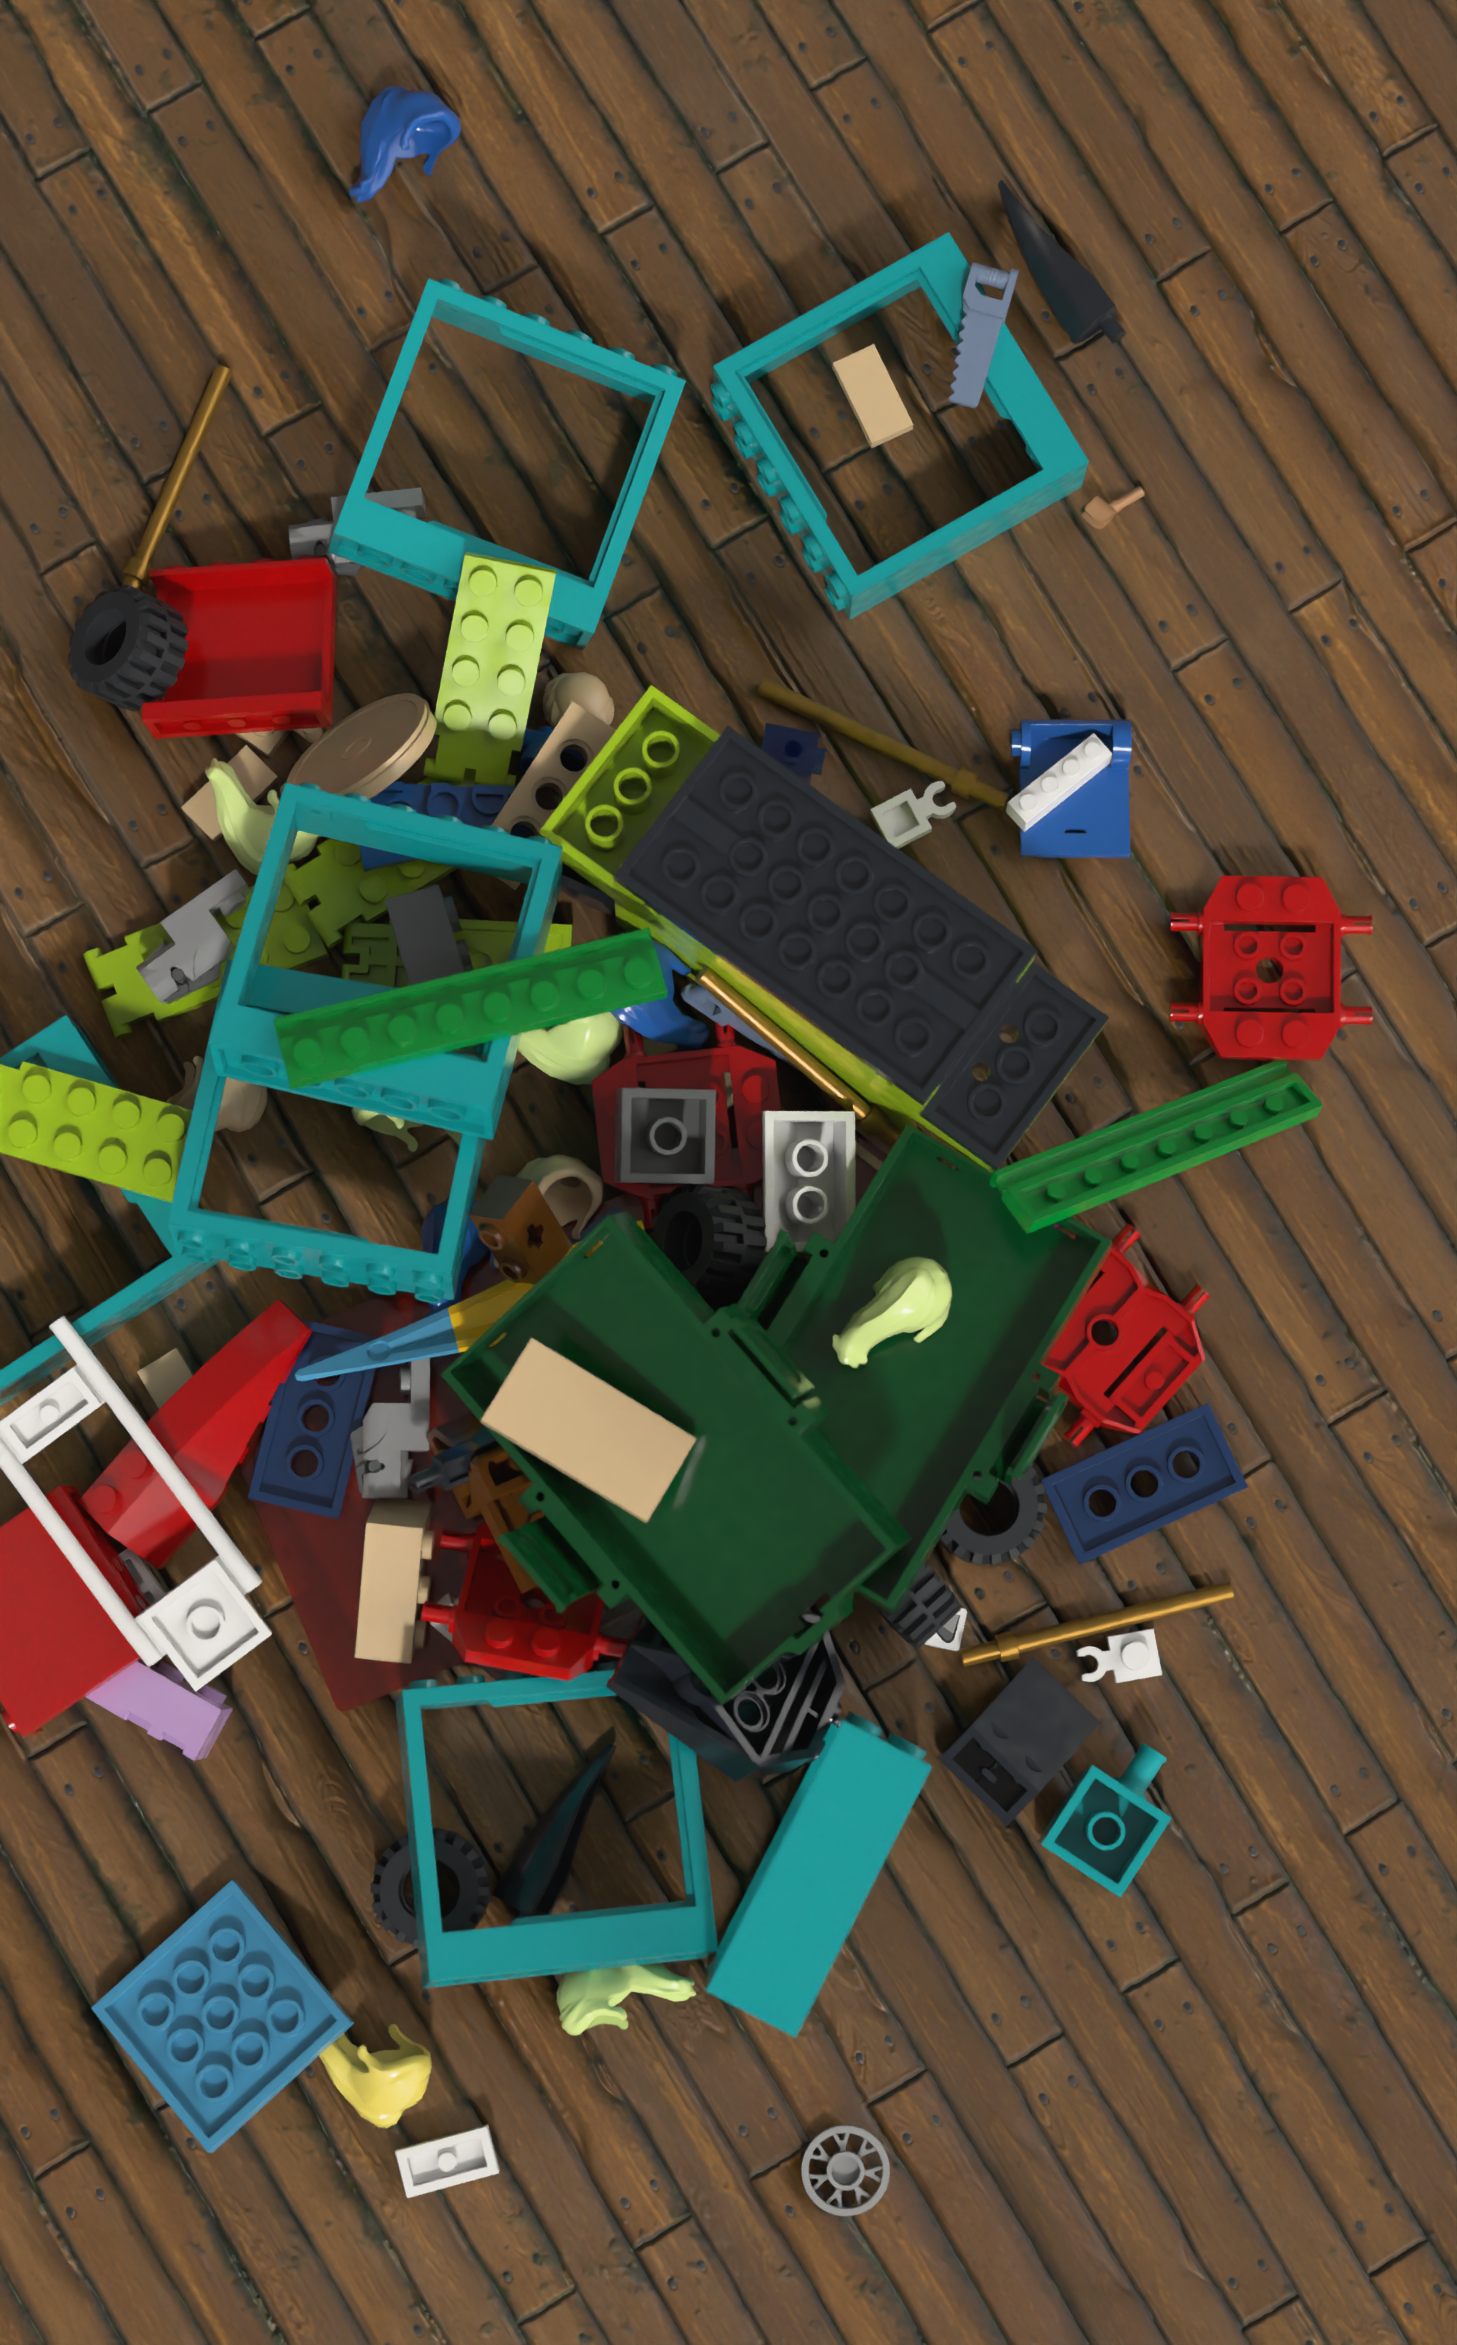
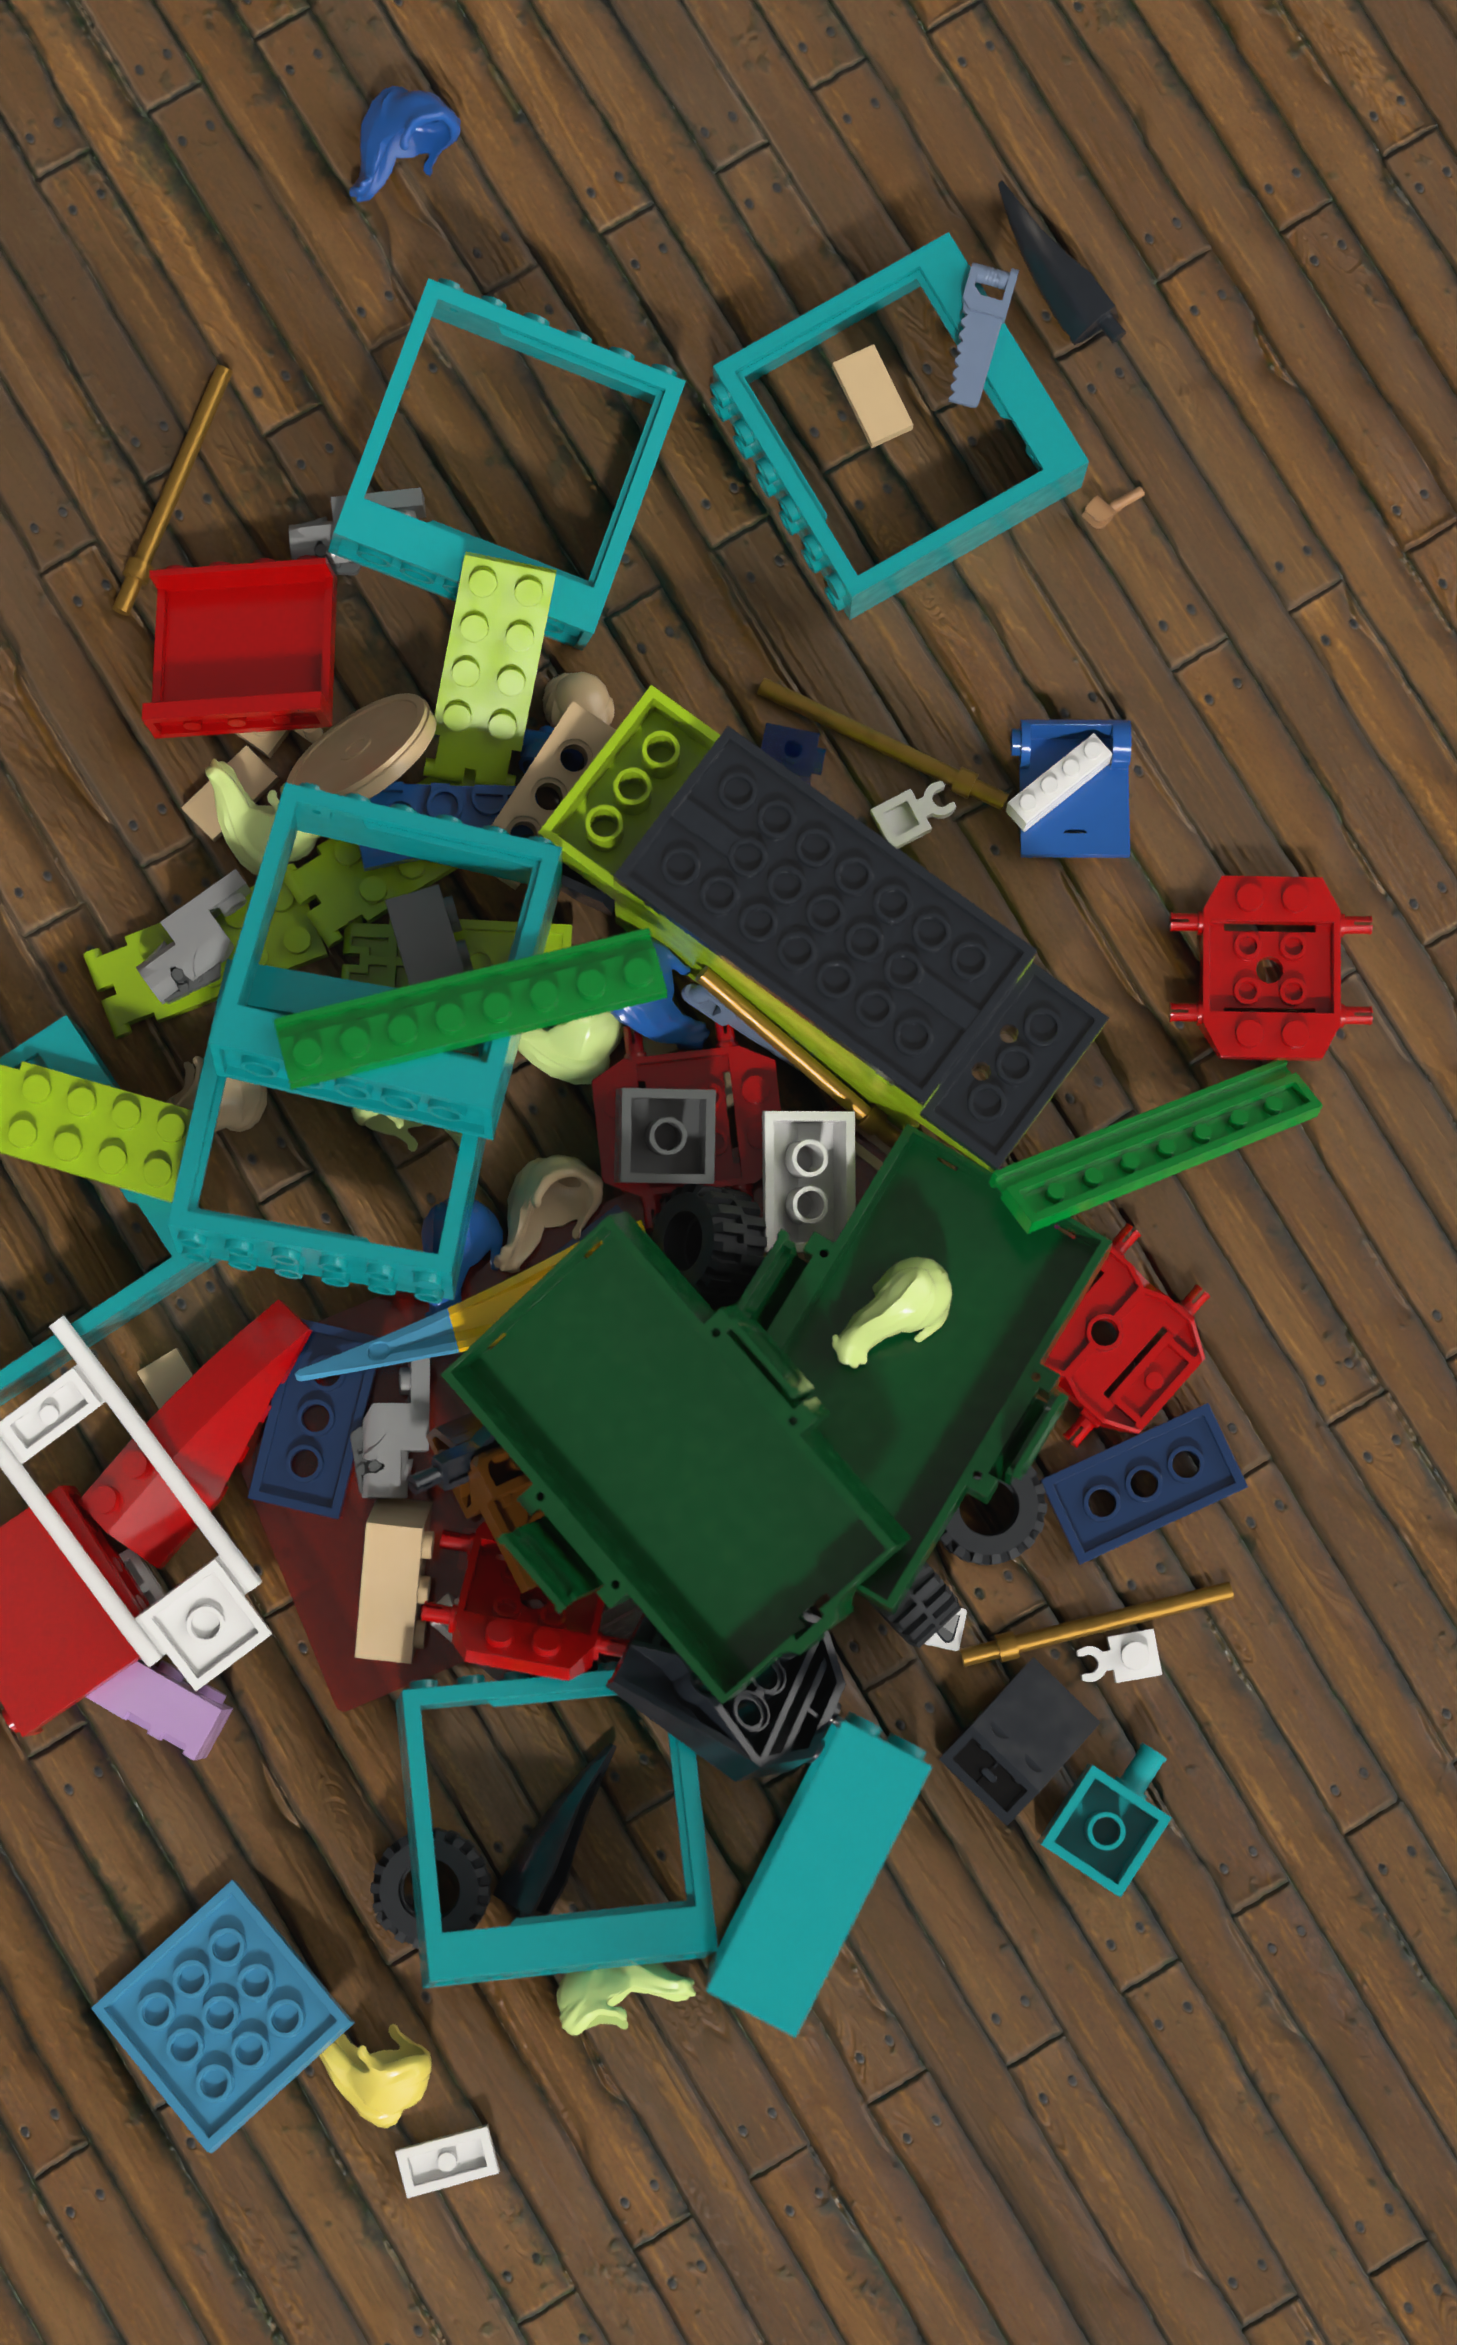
(127, 647): black tyre -> none
(519, 1229): reddish brown brick -> none
(588, 1430): tan tile -> none
(845, 2170): light grey wheel -> none

